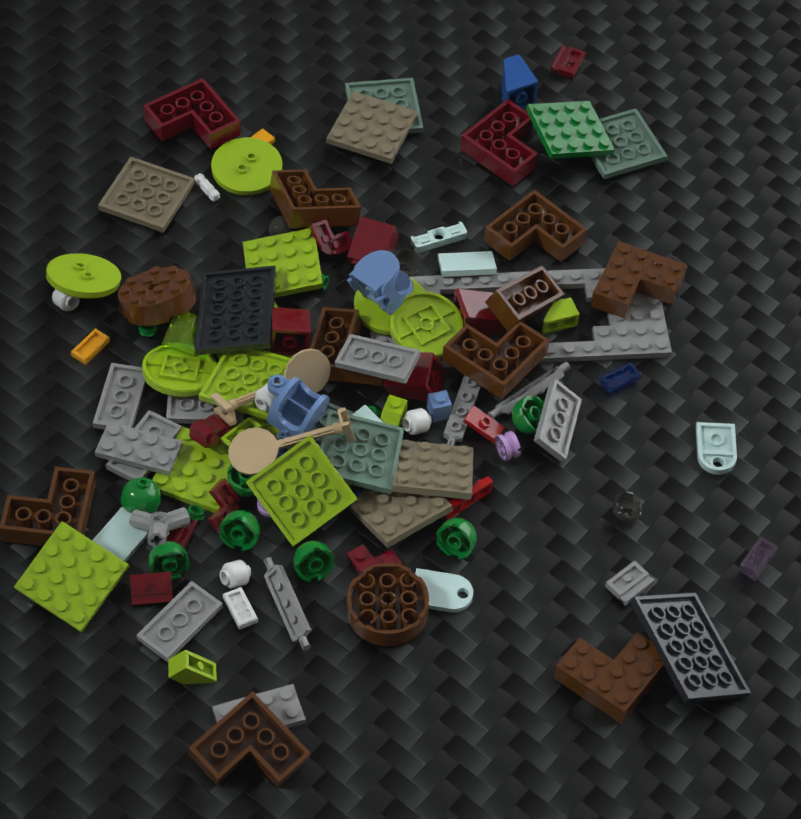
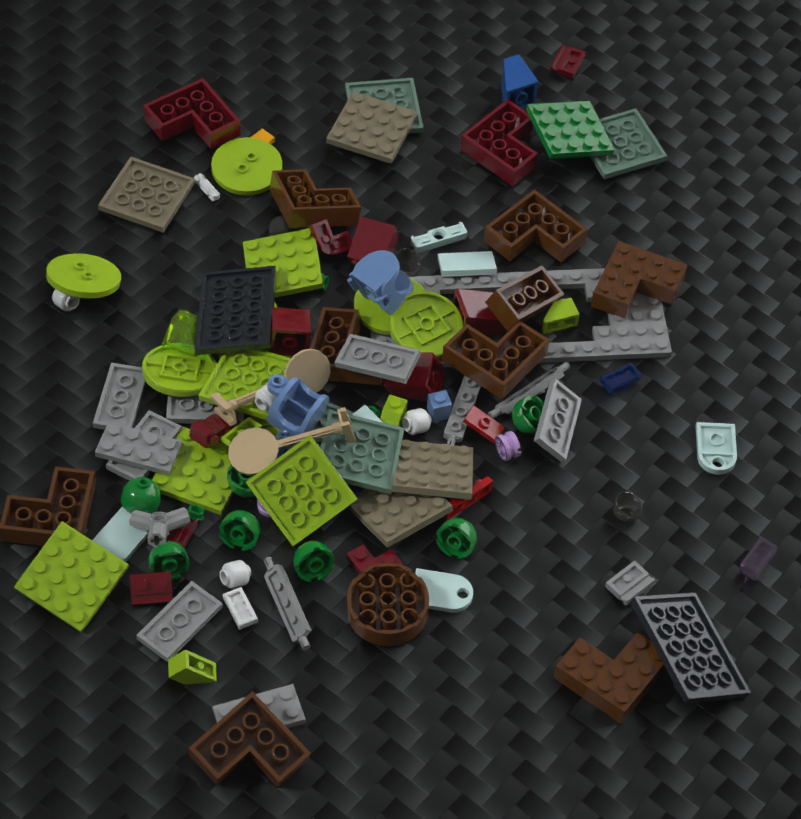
(90, 346): light orange tile -> none
(148, 331): green plate -> none
(156, 295): reddish brown brick -> none
(226, 499): dark red plate -> none

